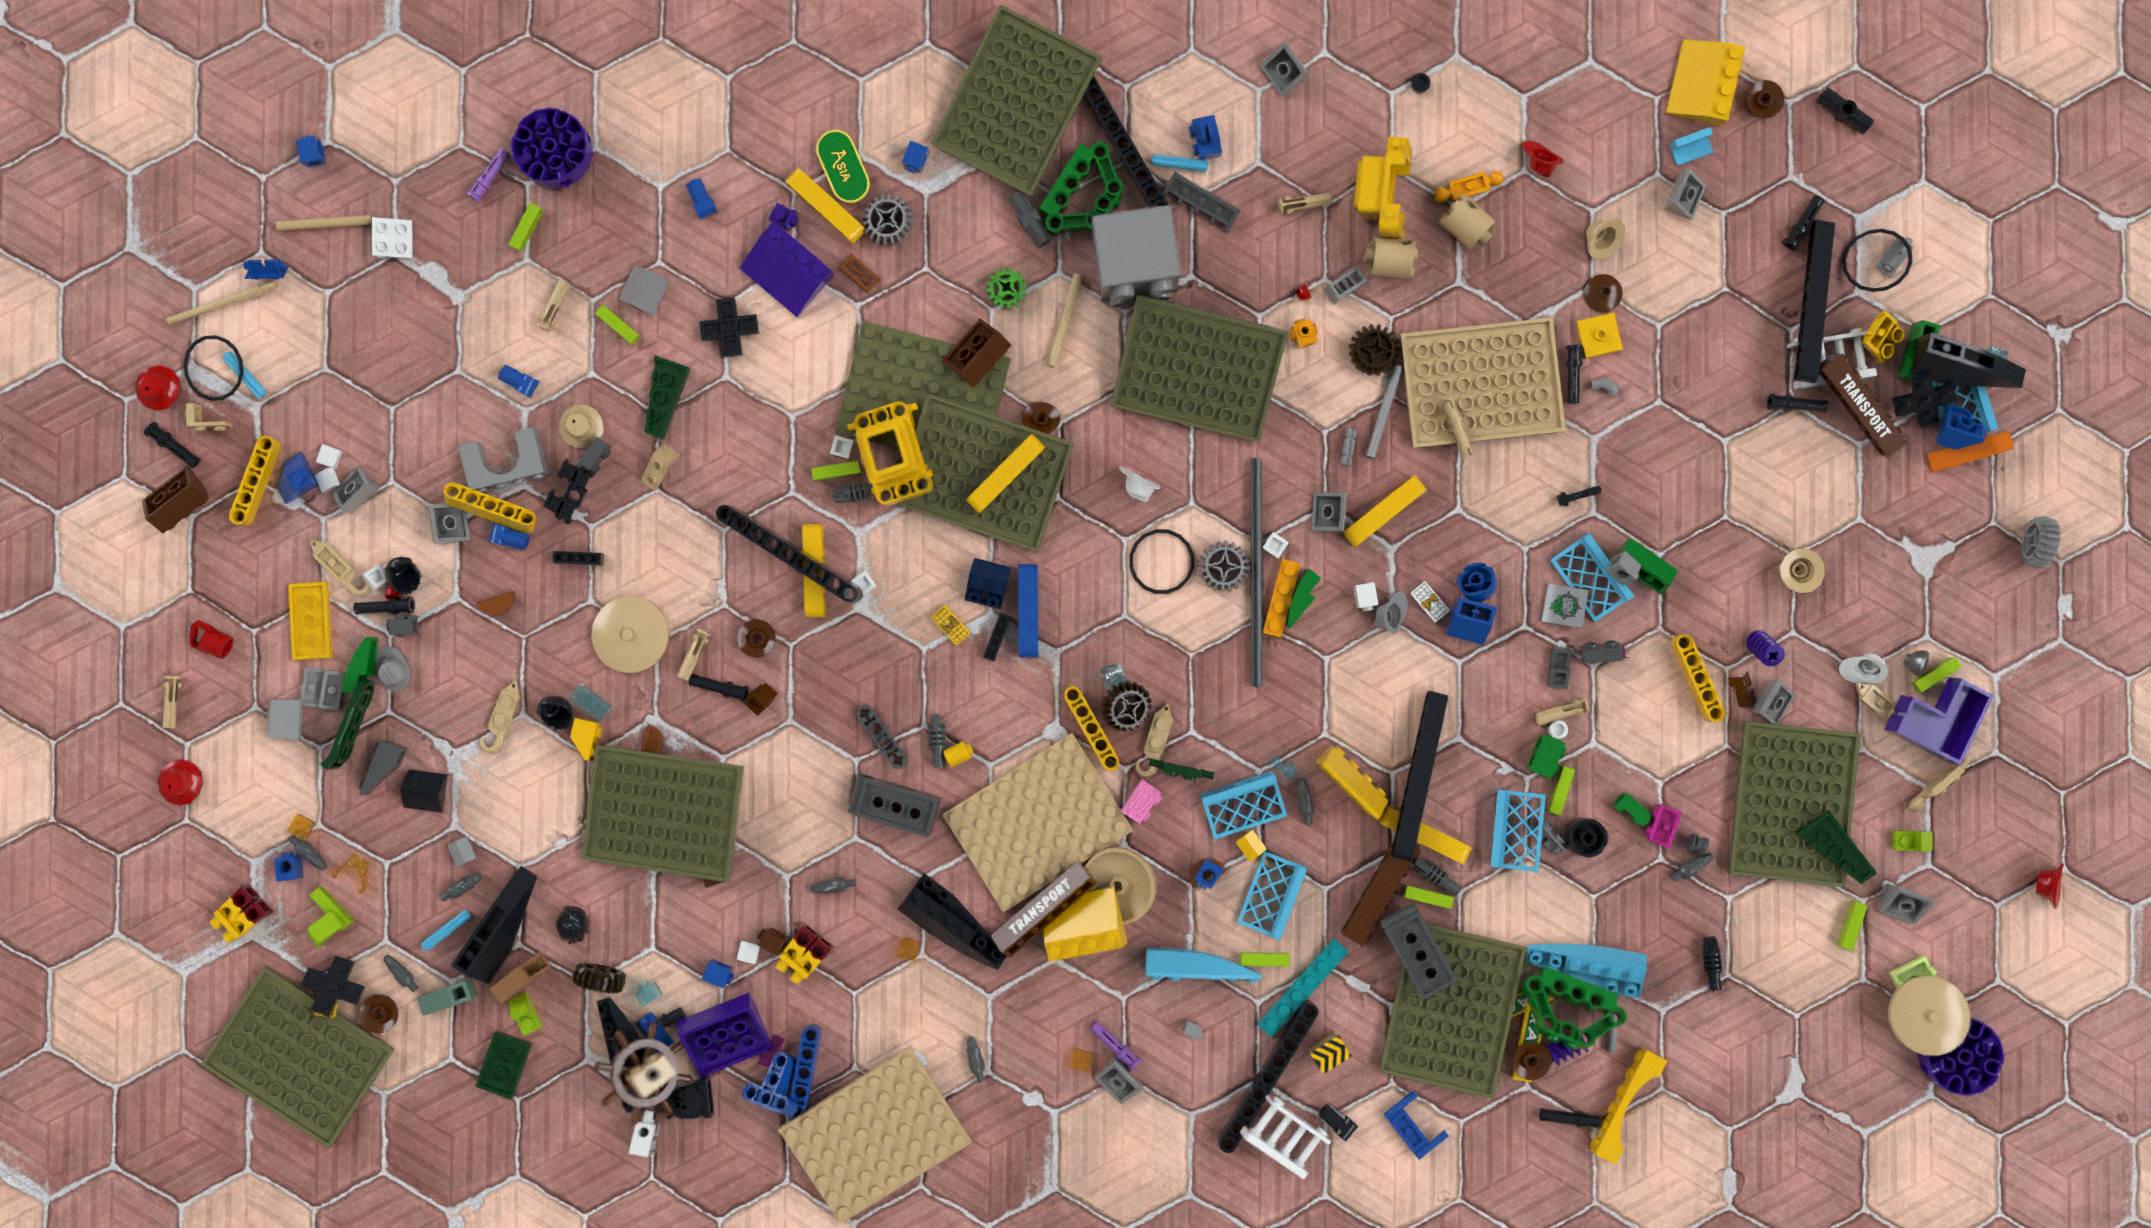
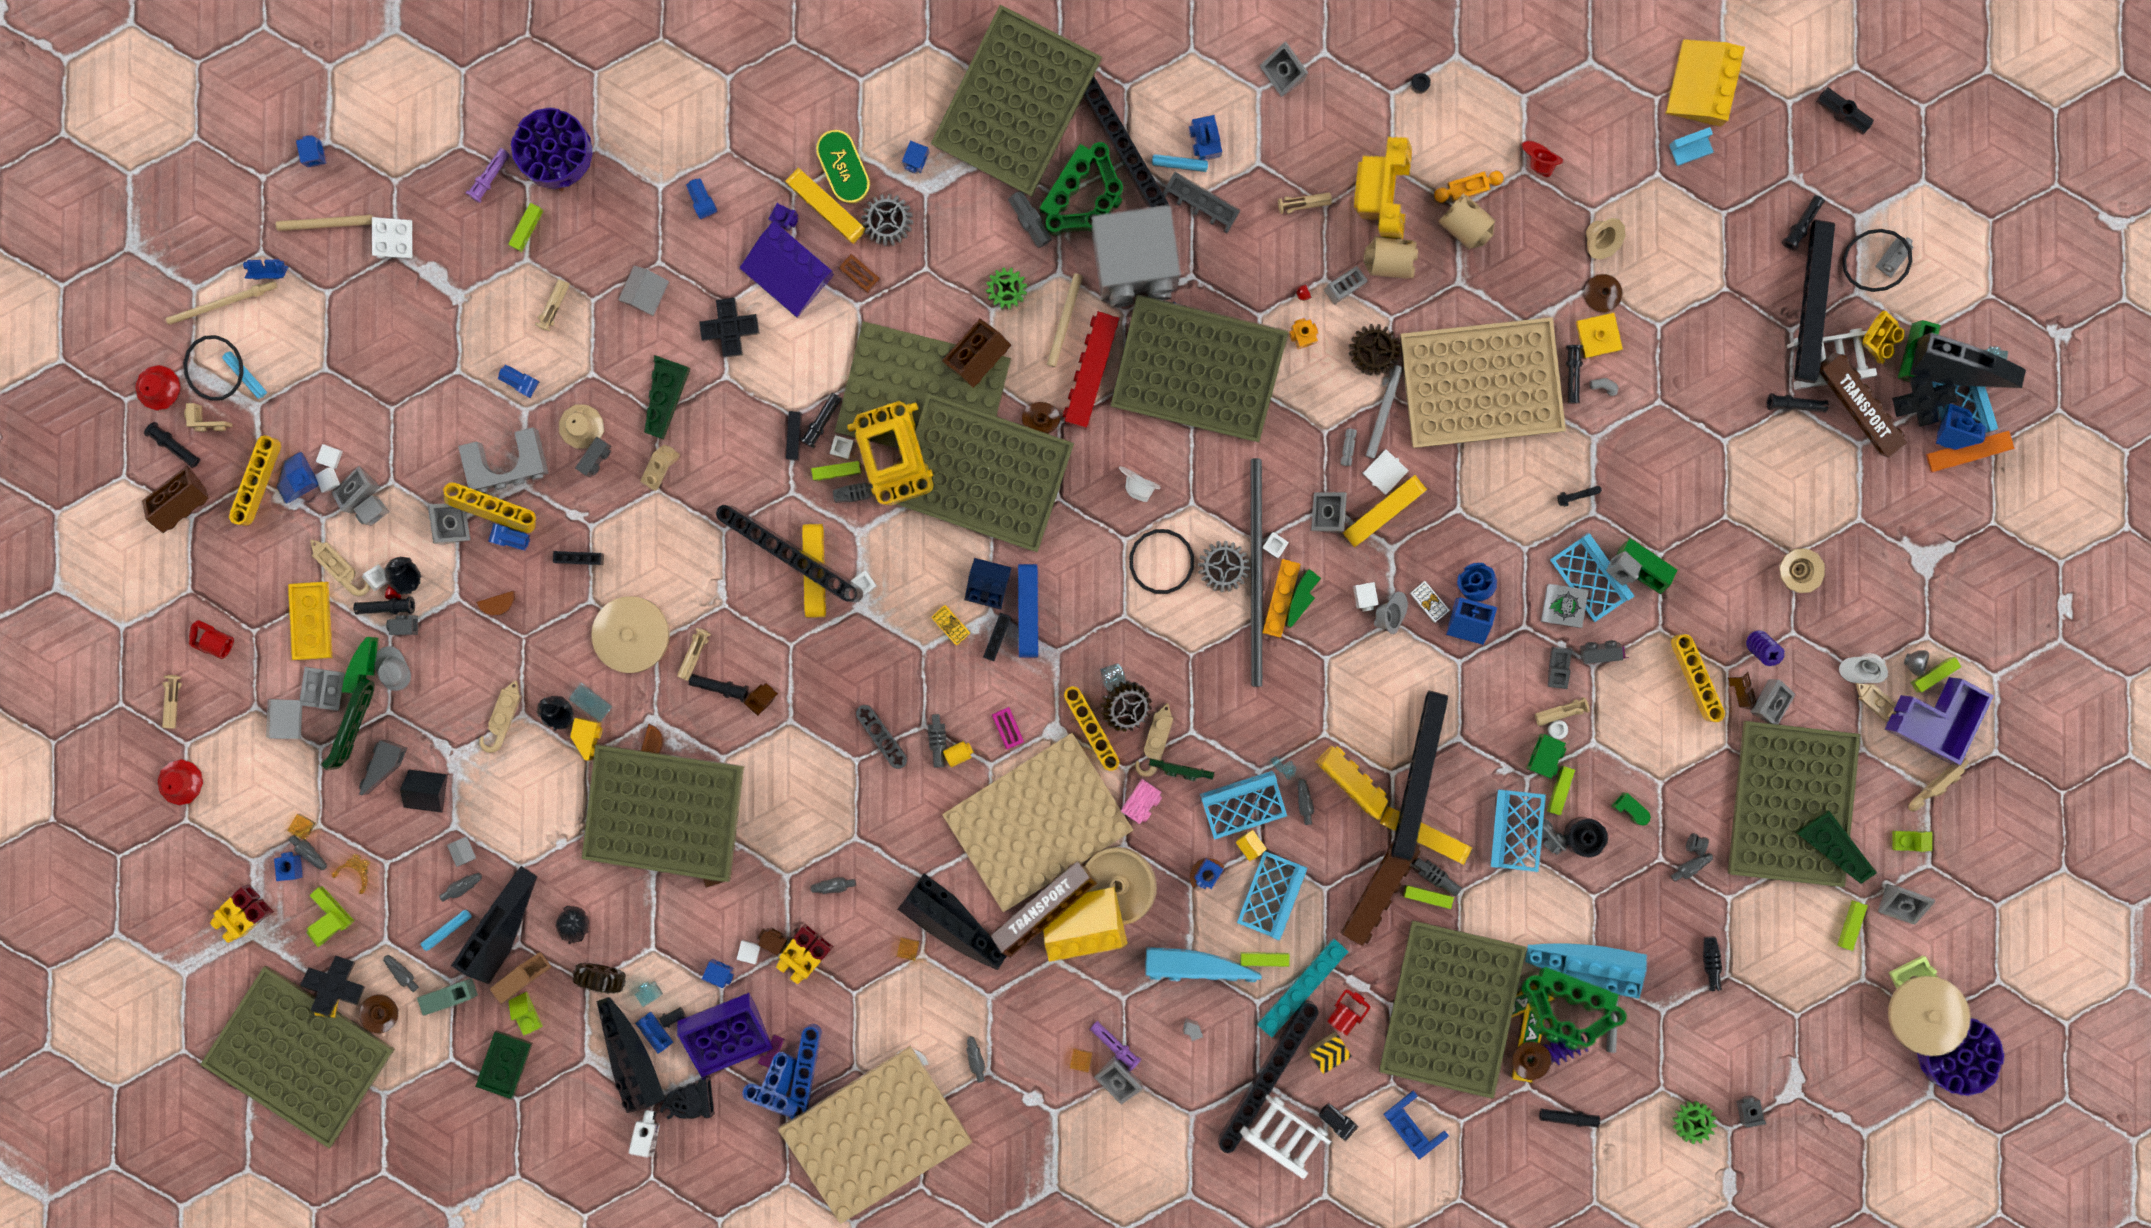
(370, 510): none -> light grey brick
(579, 482): black piece -> none
(618, 325): lime piece -> none
(646, 1075): reddish brown brick -> none
(747, 634): reddish brown dish -> none
(794, 436): none -> black piece
(816, 428): none -> black pin
(864, 805): dark grey hinge -> none
(1001, 713): none -> dark pink tile
(1005, 473): yellow beam -> none
(1091, 370): none -> red brick
(1345, 1018): none -> red piece
(1385, 472): none -> white piece
(1410, 921): dark grey hinge -> none
(1454, 420): tan pin -> none
(1645, 1067): yellow arch -> none
(1663, 826): dark pink bracket -> none
(1685, 194): light grey slope -> none
(1697, 1115): none -> bright green gear
(1744, 1108): none -> dark grey brick
(1771, 93): reddish brown dish -> none
(2040, 542): light grey gear -> none
(2049, 885): red hat -> none

